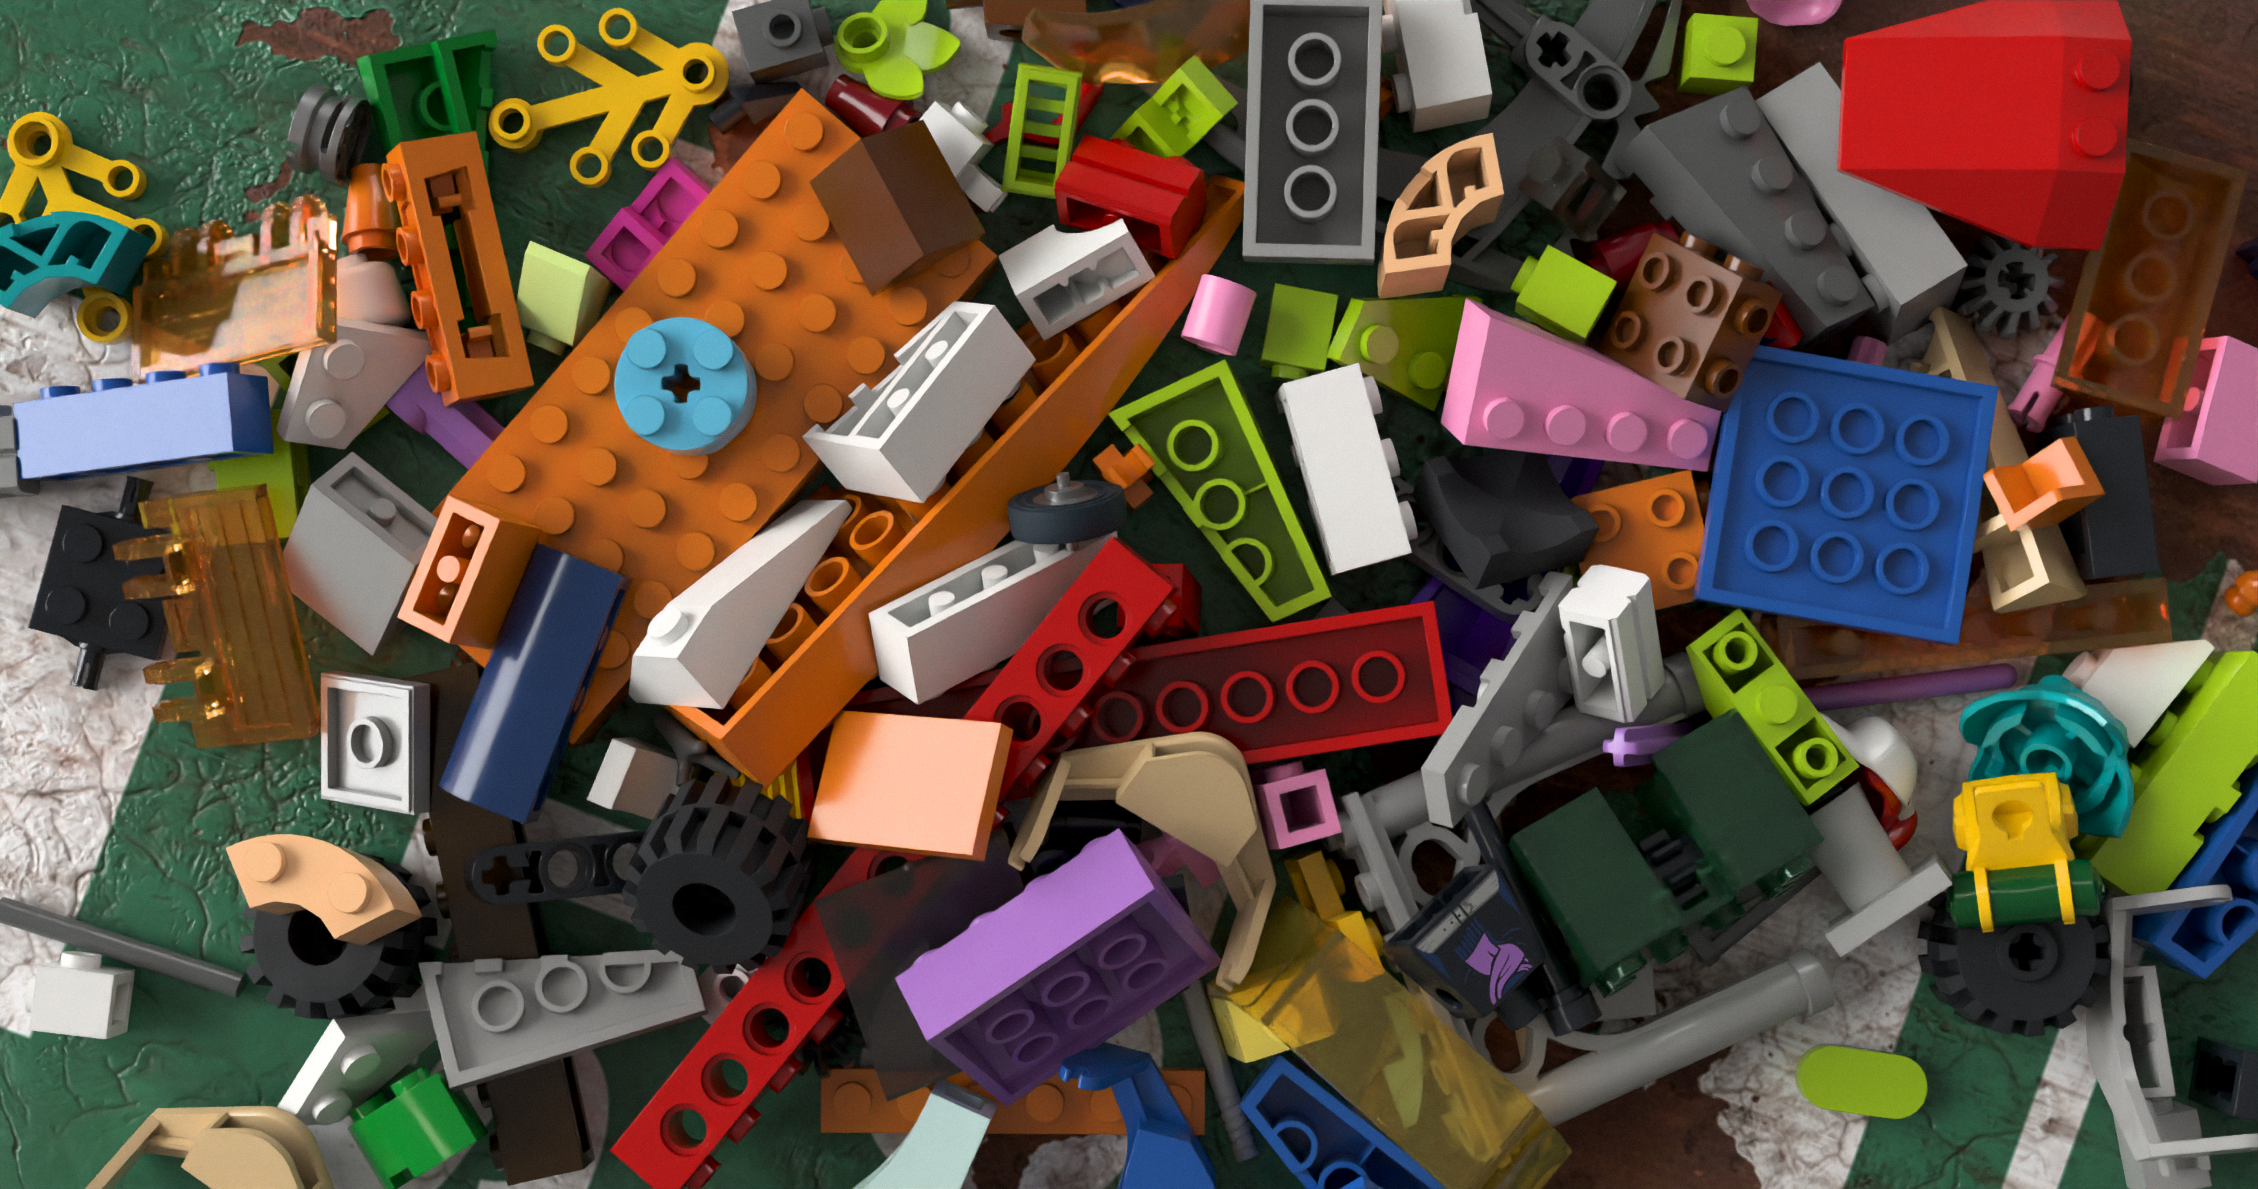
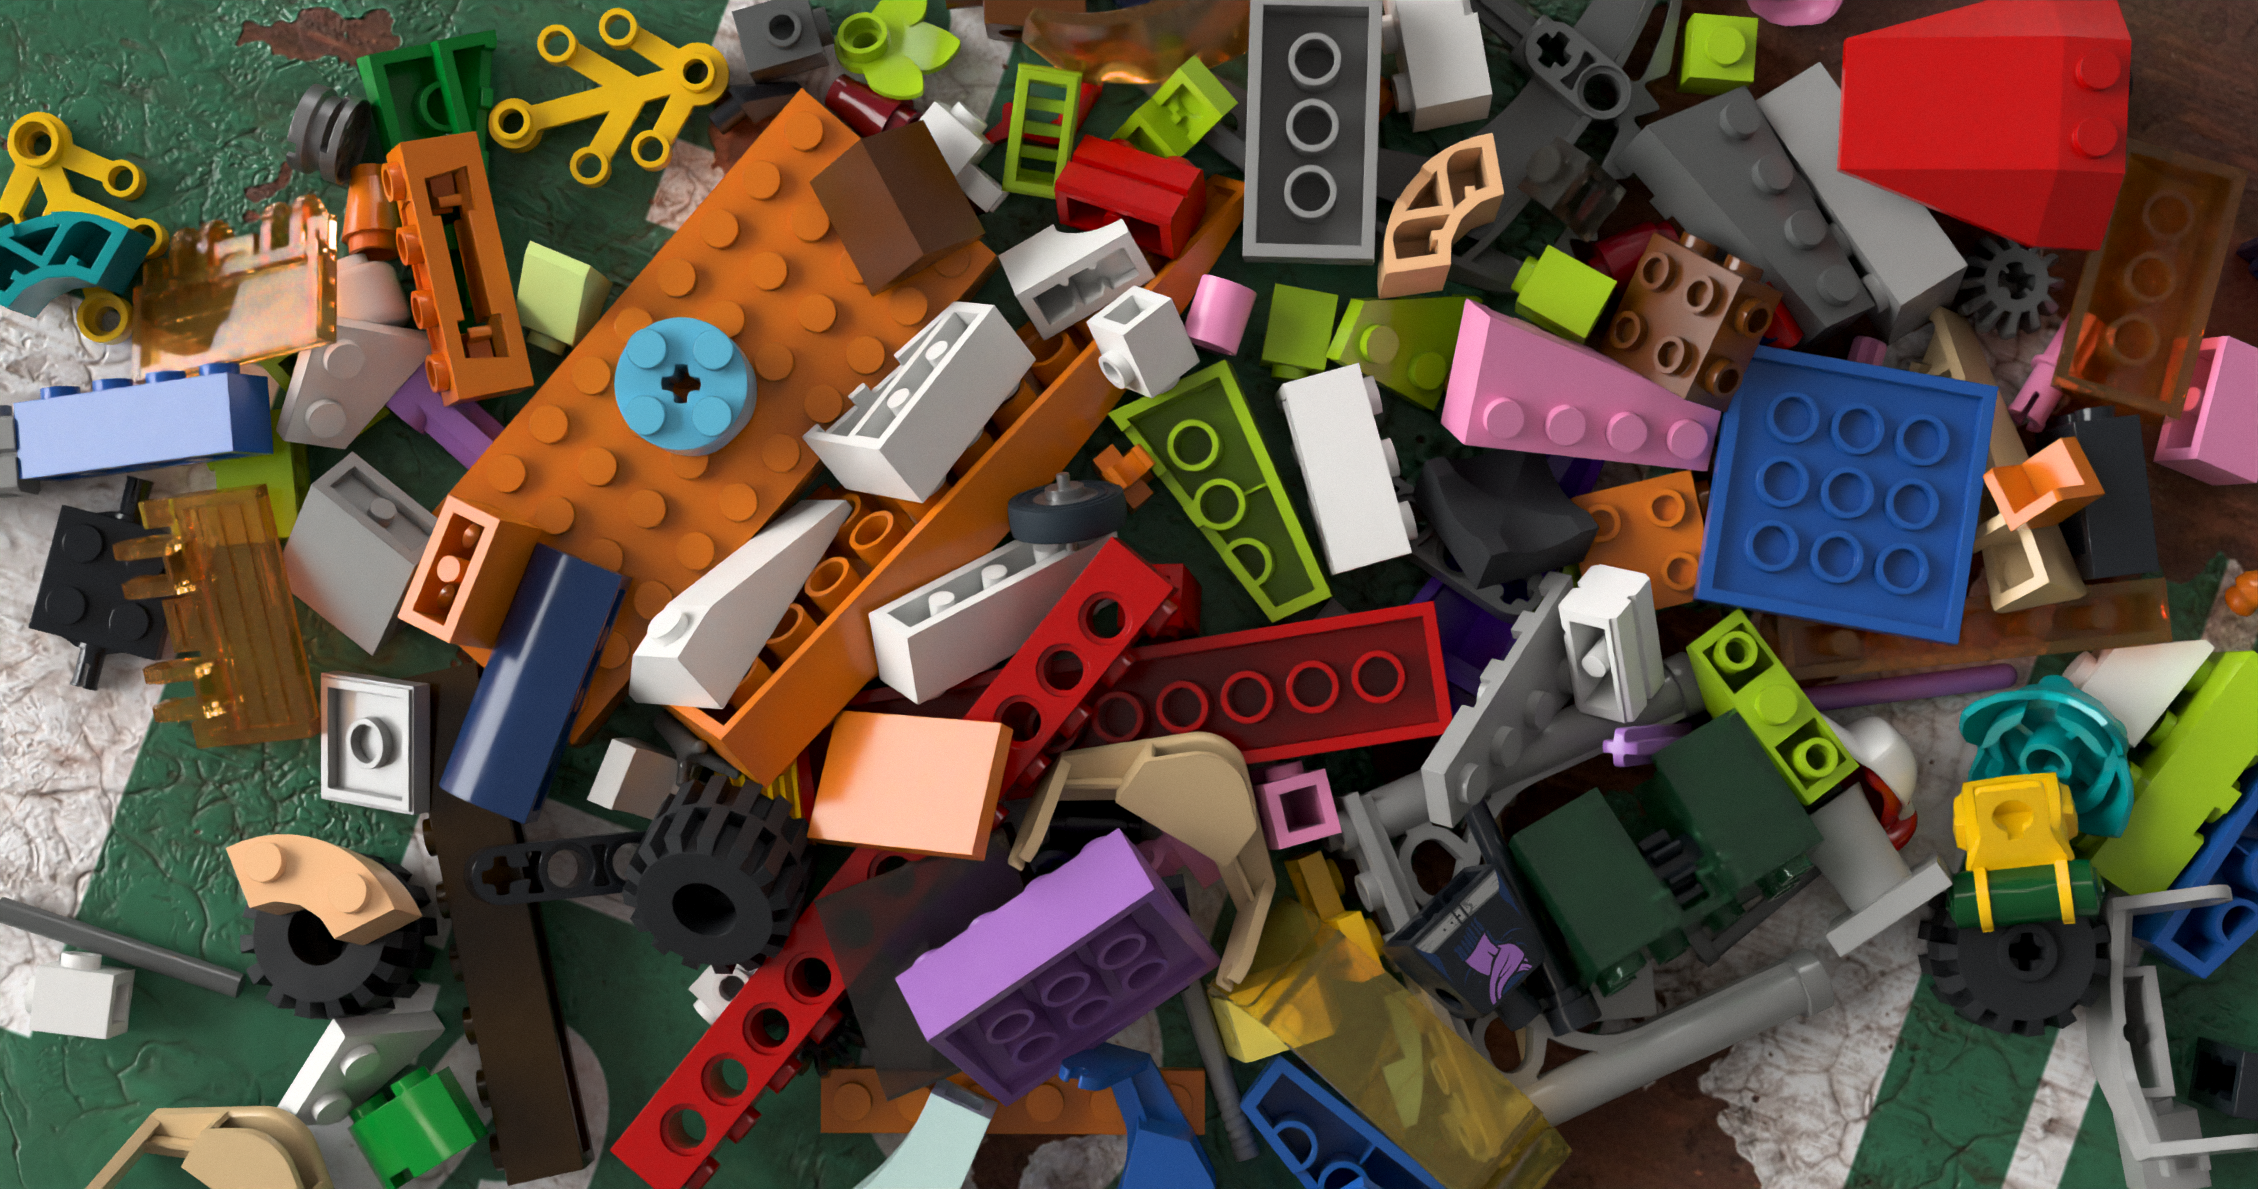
(531, 1012): light grey wing -> none
(648, 223): dark pink slope -> none
(1142, 342): none -> white brick
(1861, 1081): lime tile -> none

